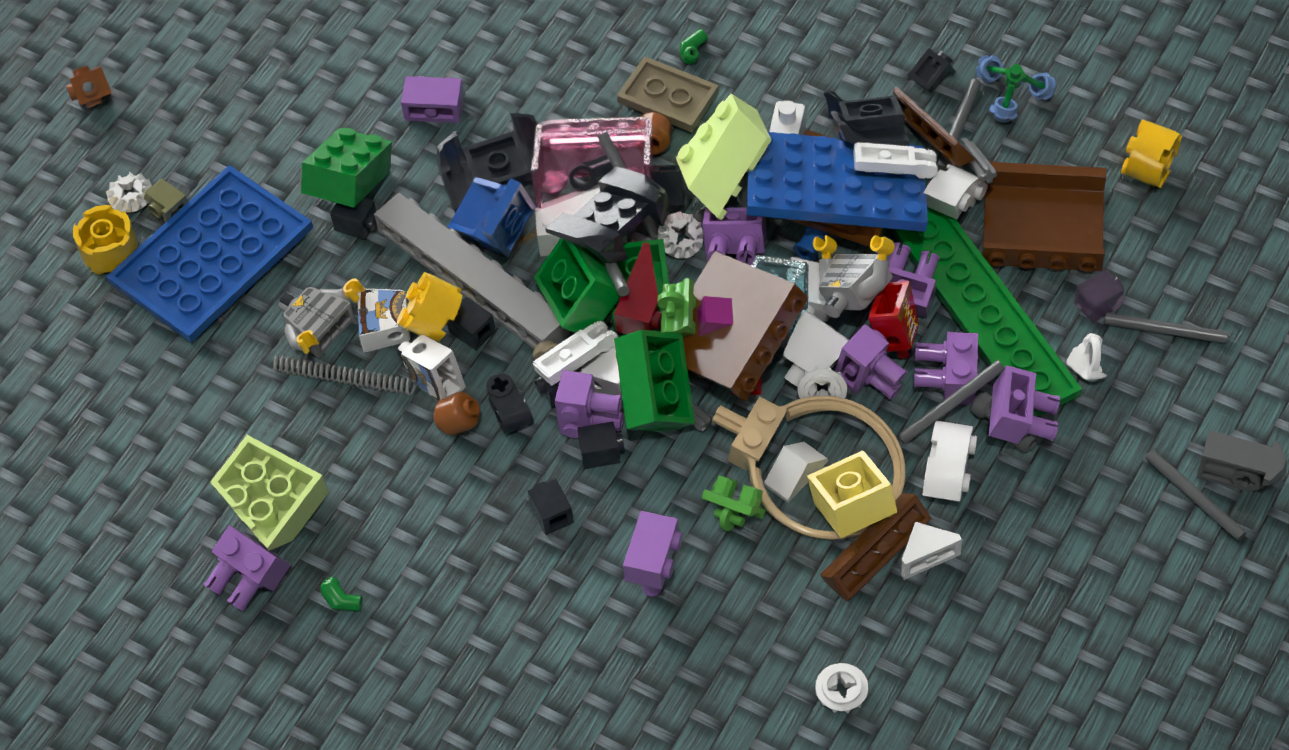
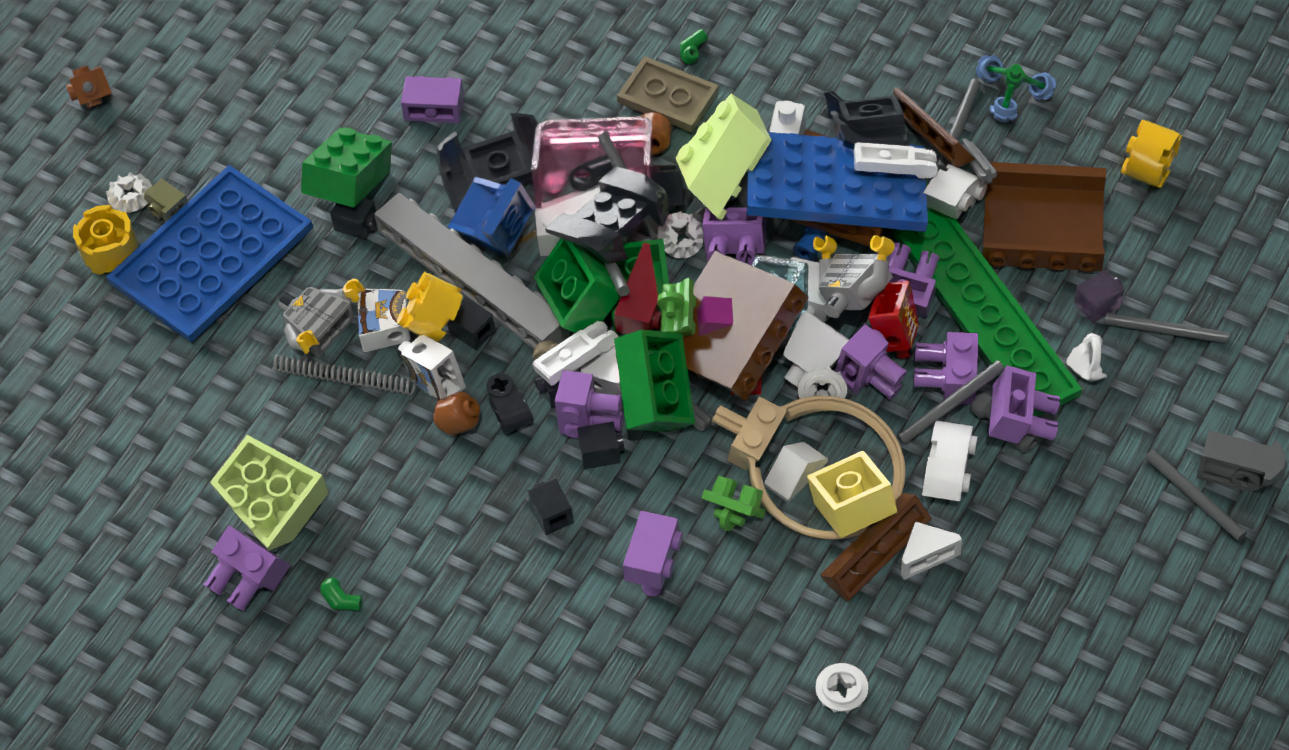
(931, 69): black bracket -> none

